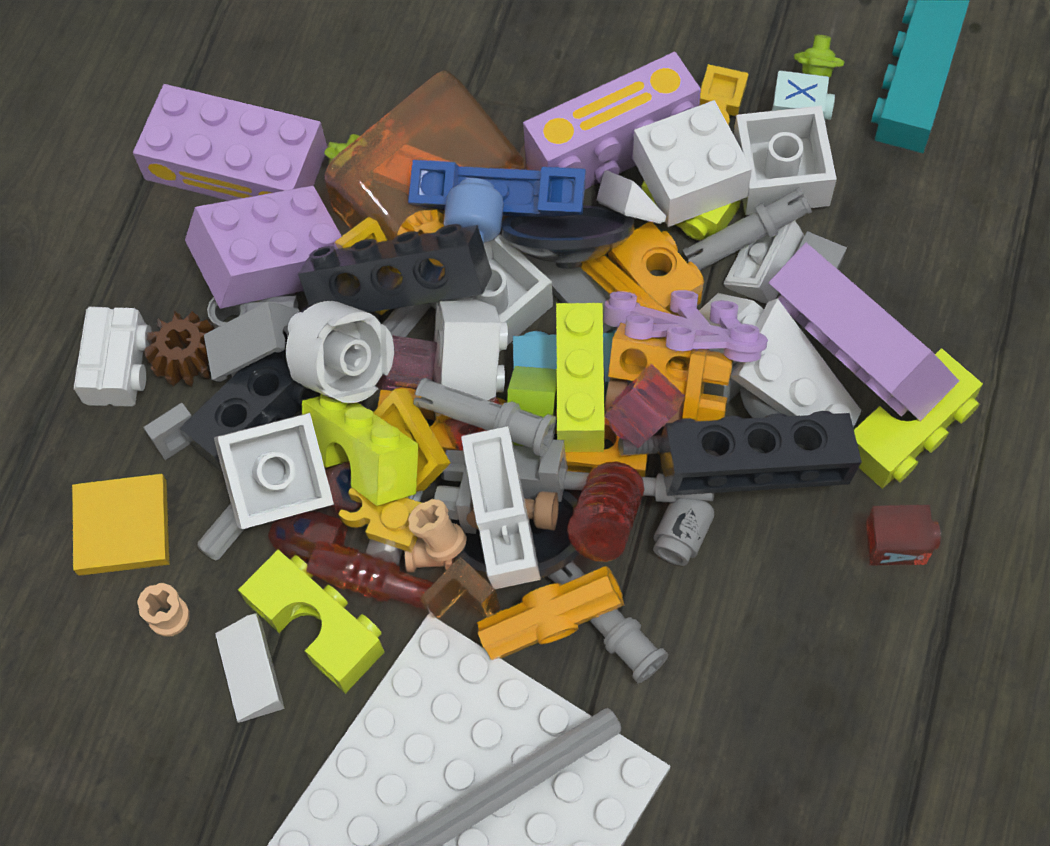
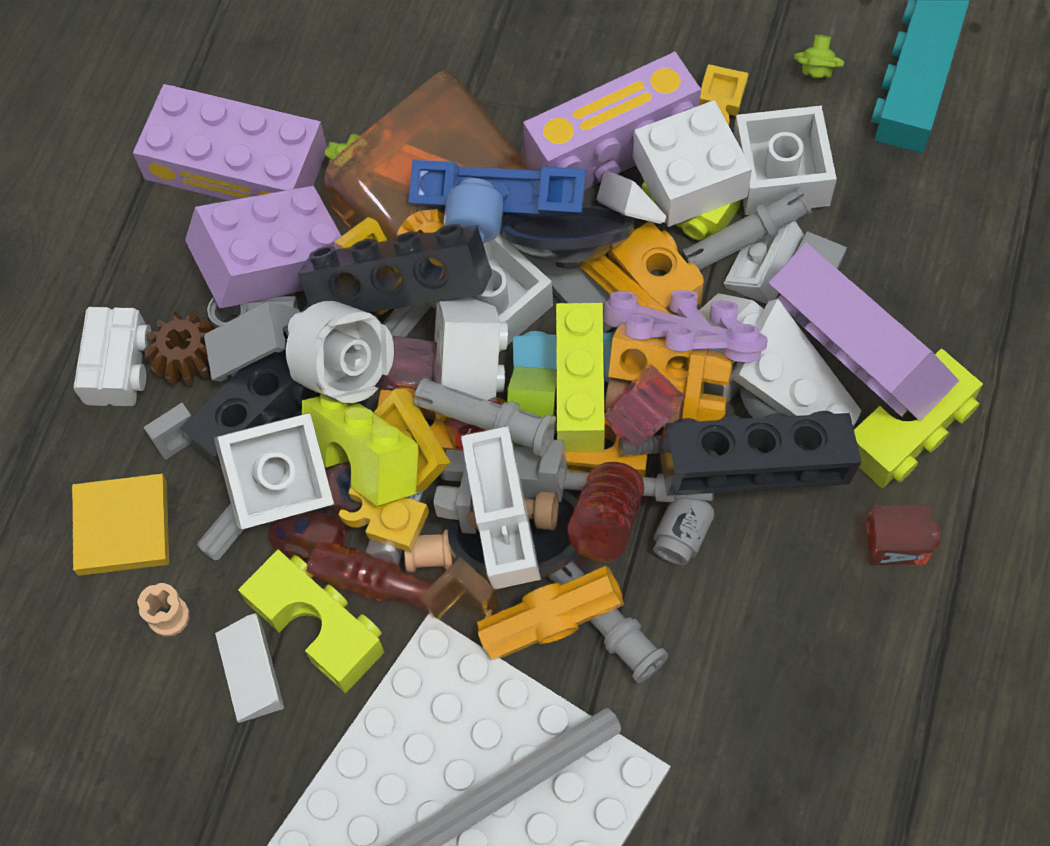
(433, 525): light nougat bush -> none
(801, 91): light aqua brick -> none

